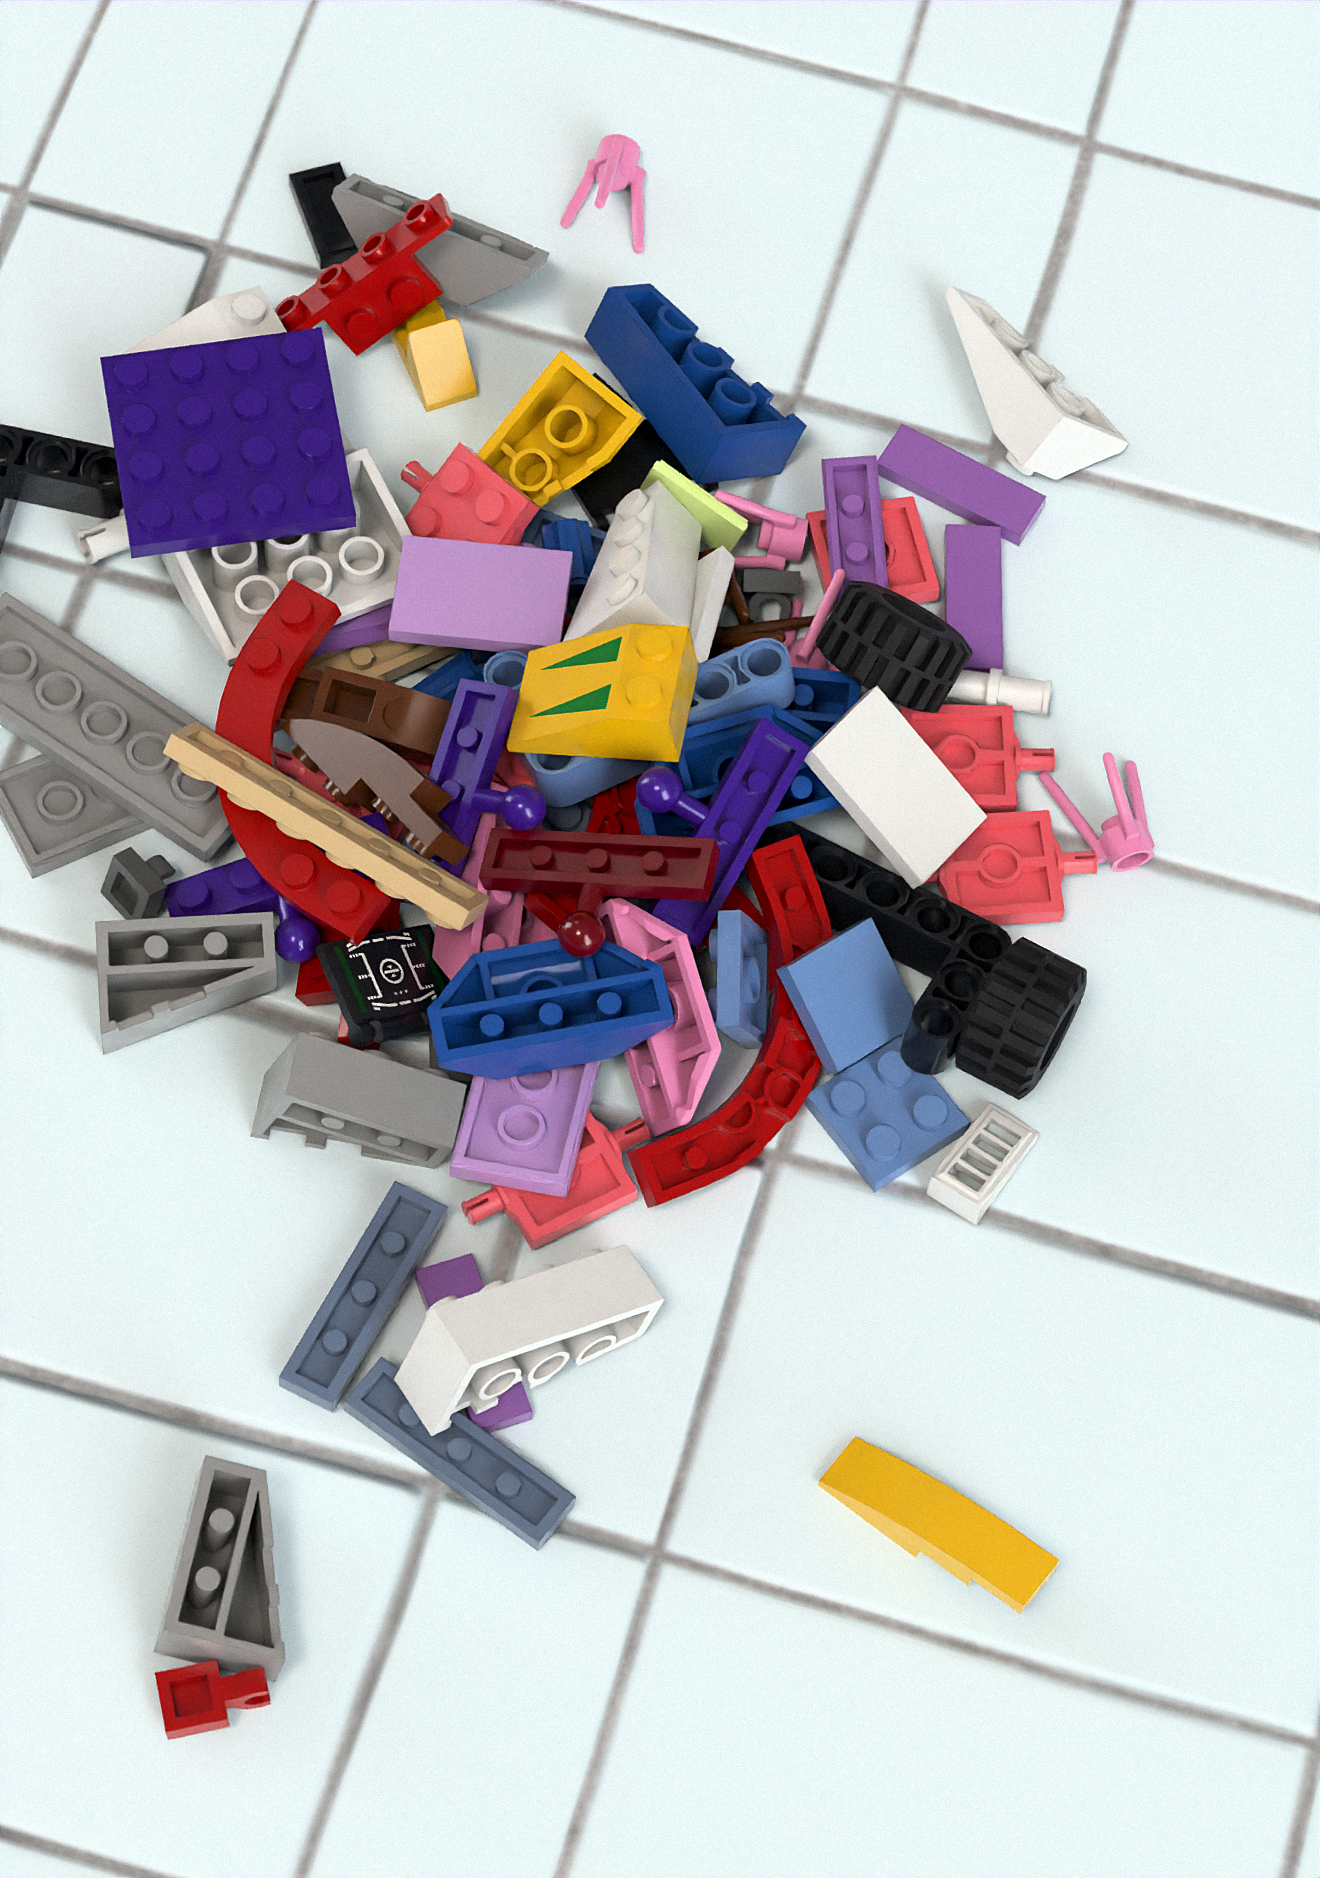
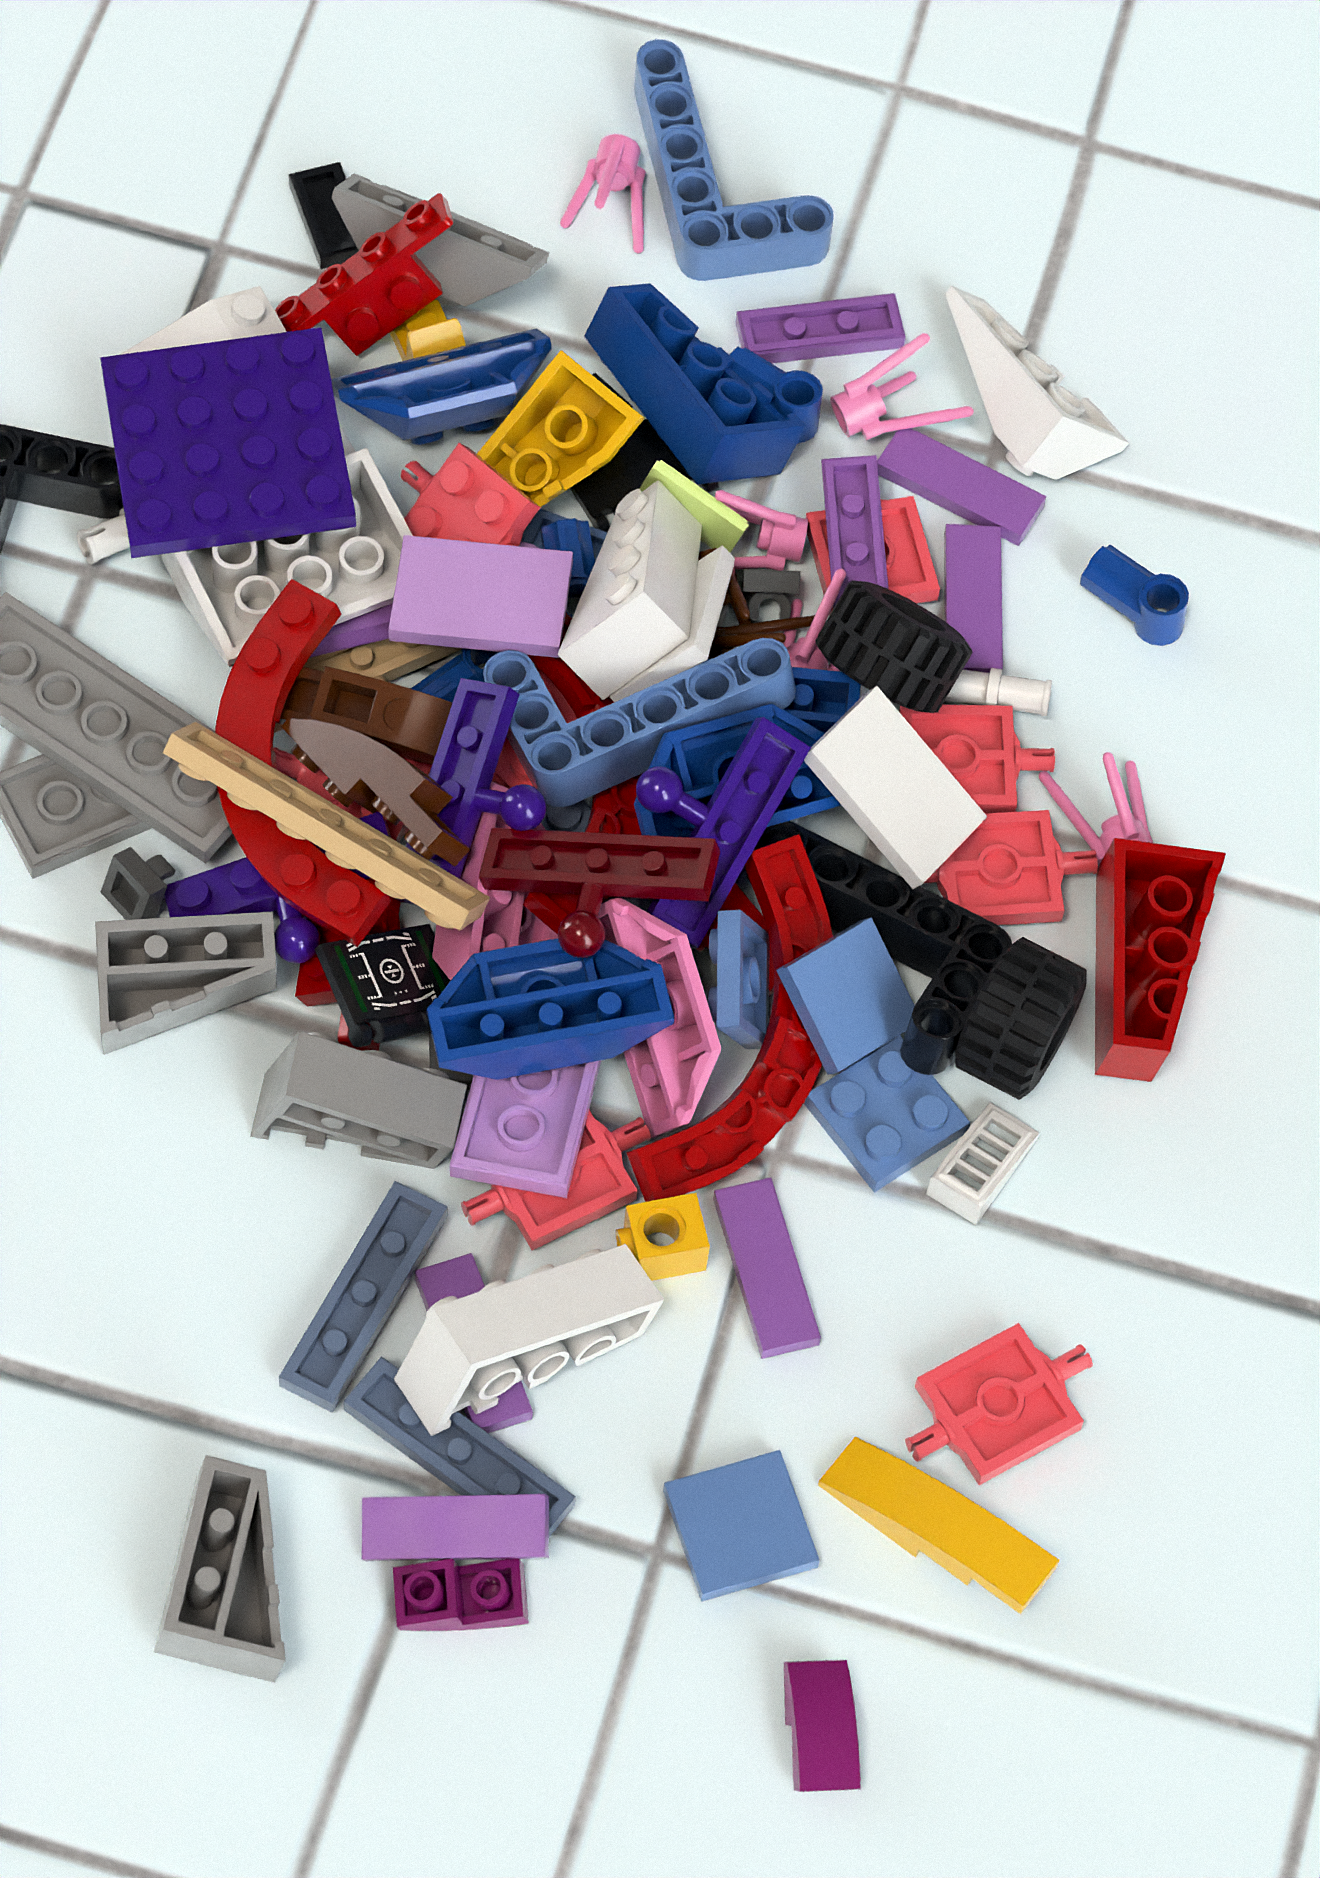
(197, 1697): red plate -> none
(447, 388): none -> blue wedge
(455, 1527): none -> medium lavender tile
(460, 1597): none -> magenta slope
(608, 695): yellow slope -> none
(676, 1217): none -> yellow brick
(692, 193): none -> medium blue beam
(740, 1525): none -> medium blue tile
(766, 1268): none -> medium lavender tile
(792, 390): none -> blue piece
(822, 328): none -> medium lavender tile
(823, 1725): none -> magenta slope
(862, 403): none -> bright pink plant
(999, 1403): none -> coral plate
(1136, 593): none -> blue piece
(1147, 940): none -> red wedge

